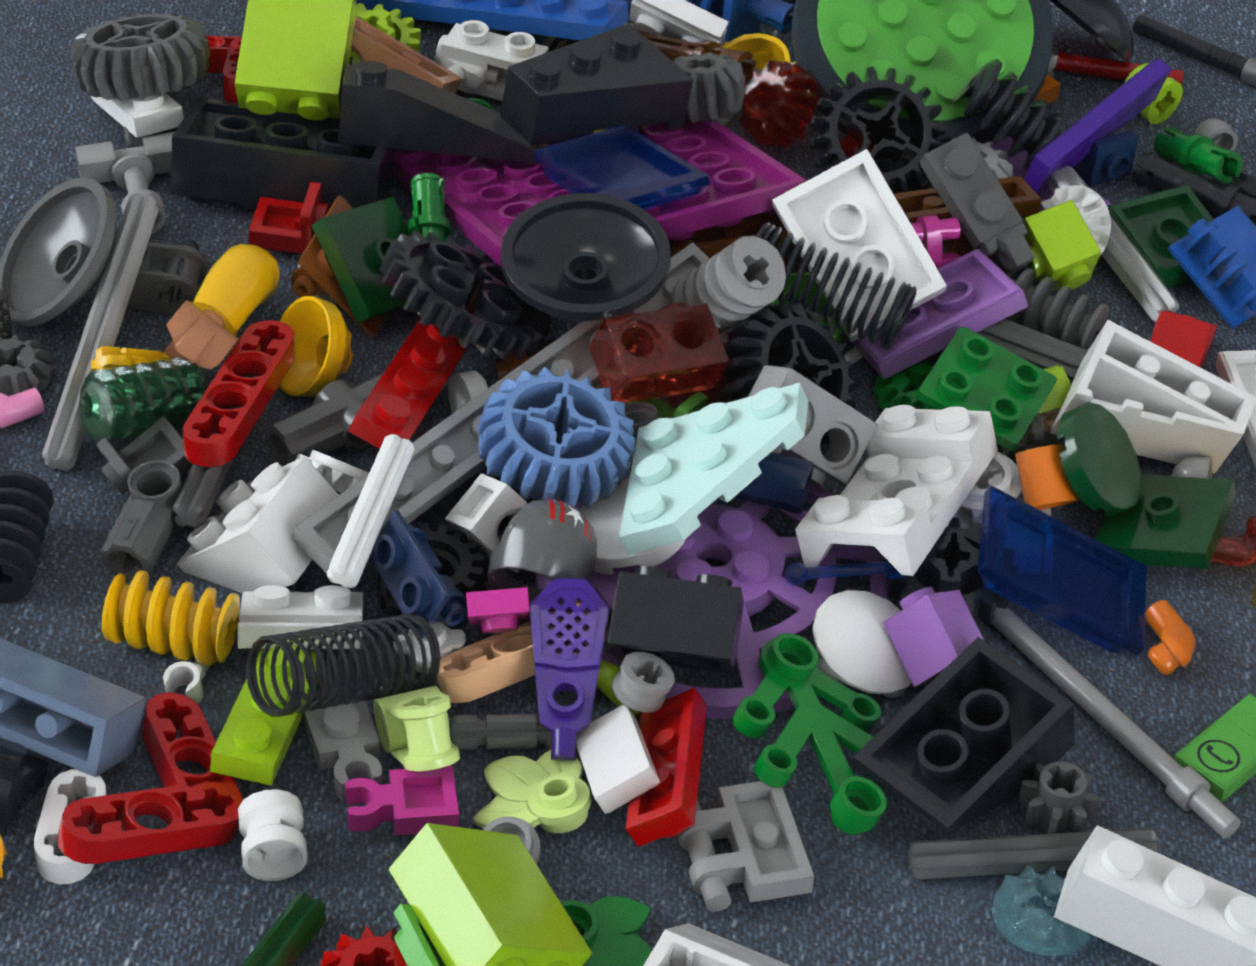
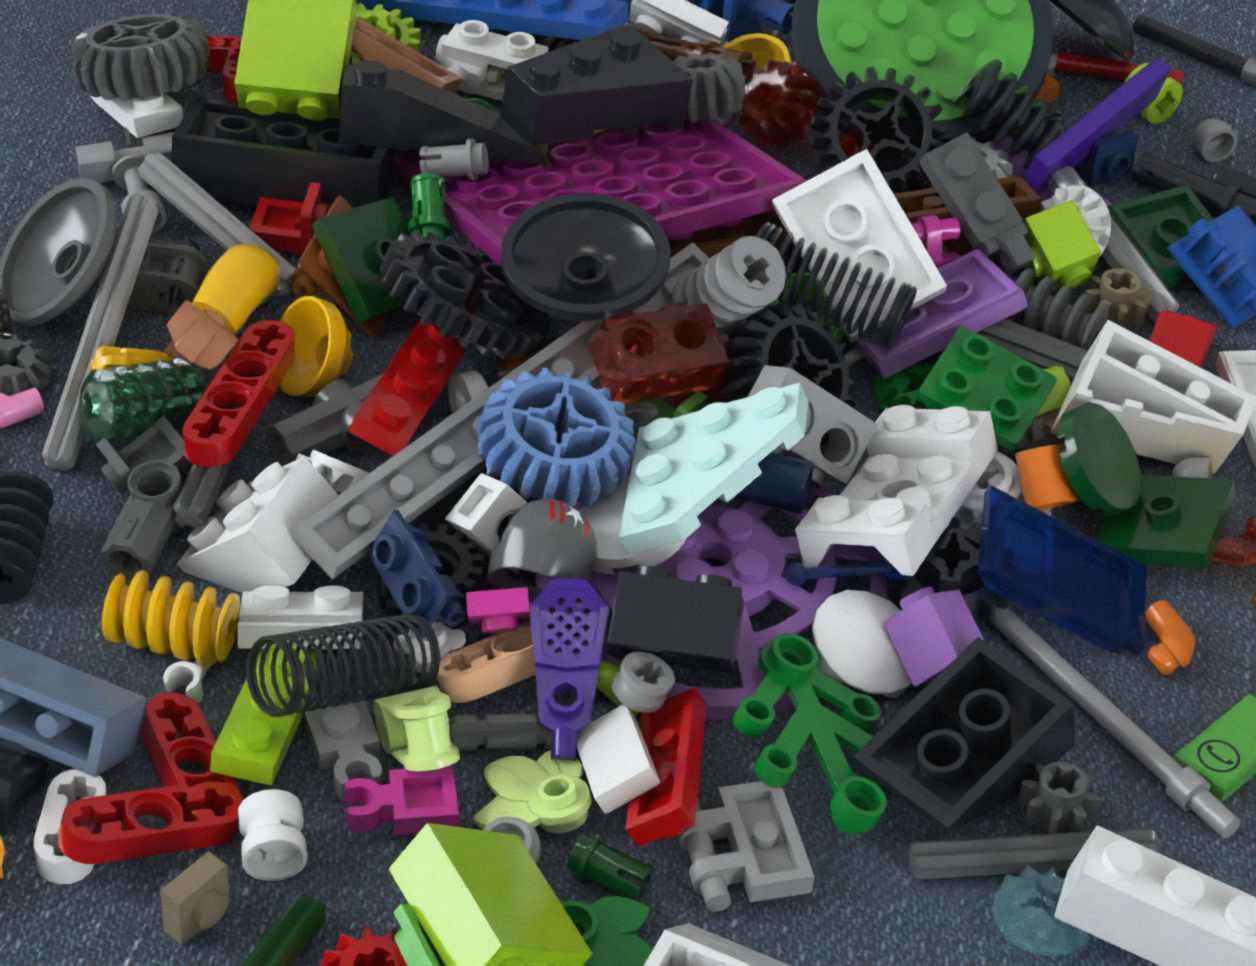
(195, 898): none -> dark tan plate
(206, 211): none -> light grey axle
(370, 511): white axle -> none
(456, 160): none -> light grey pin
(606, 867): none -> dark green pin
(622, 166): clear blue piece -> none
(1123, 294): none -> dark tan gear
(1198, 154): green pin -> none

